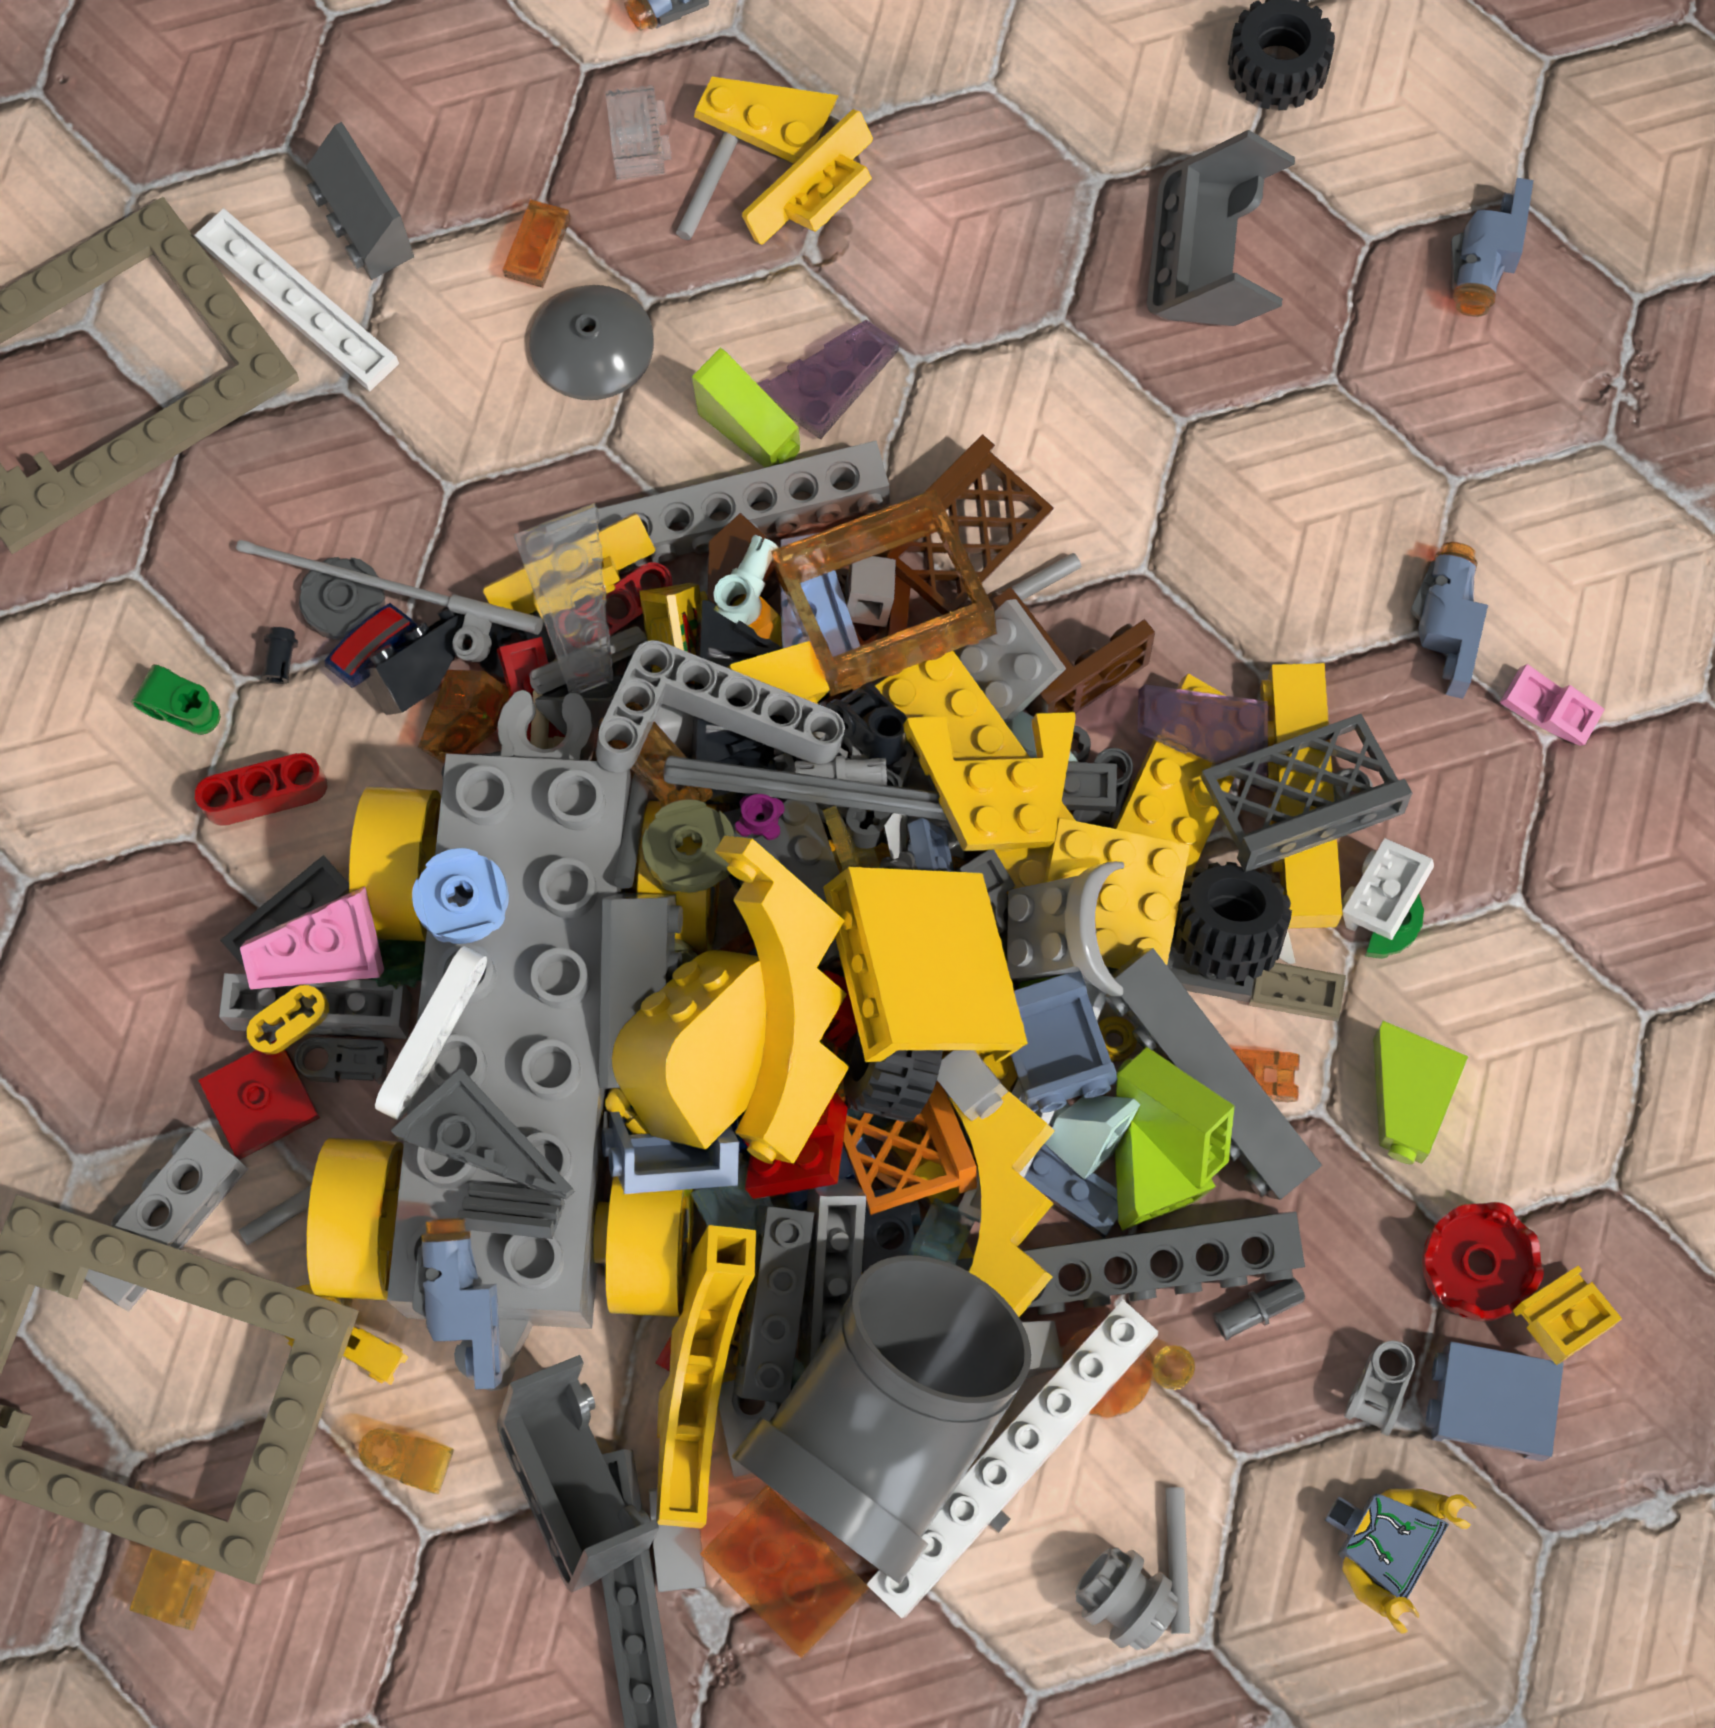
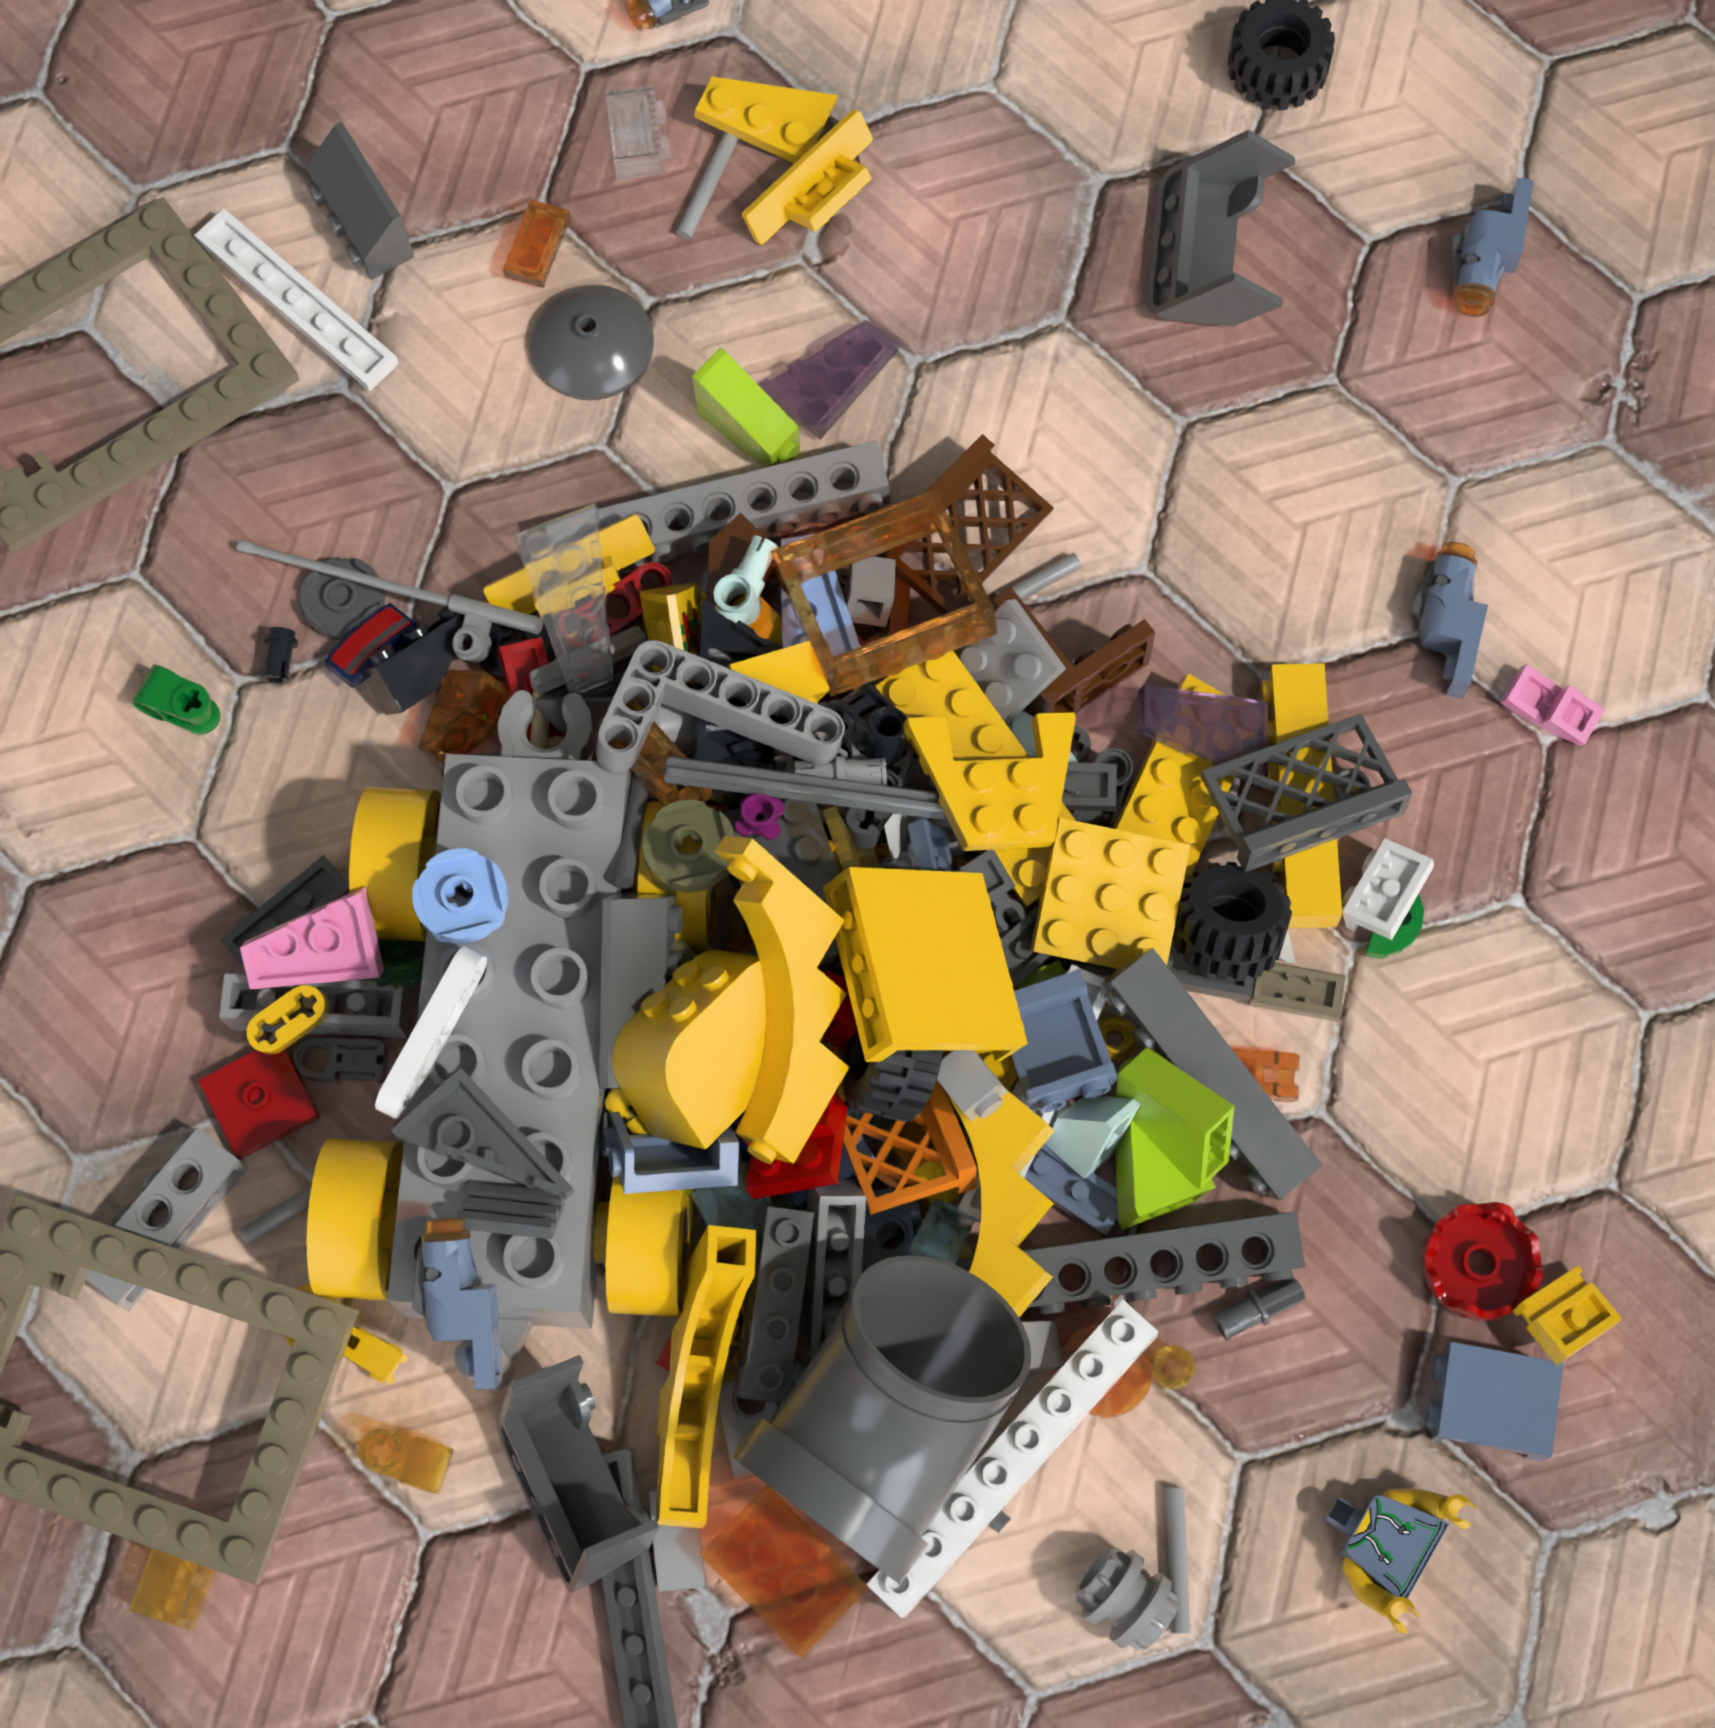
(242, 781): red beam -> none
(1056, 931): light grey piece -> none
(1380, 1389): light grey piece -> none
(1412, 1090): lime slope -> none

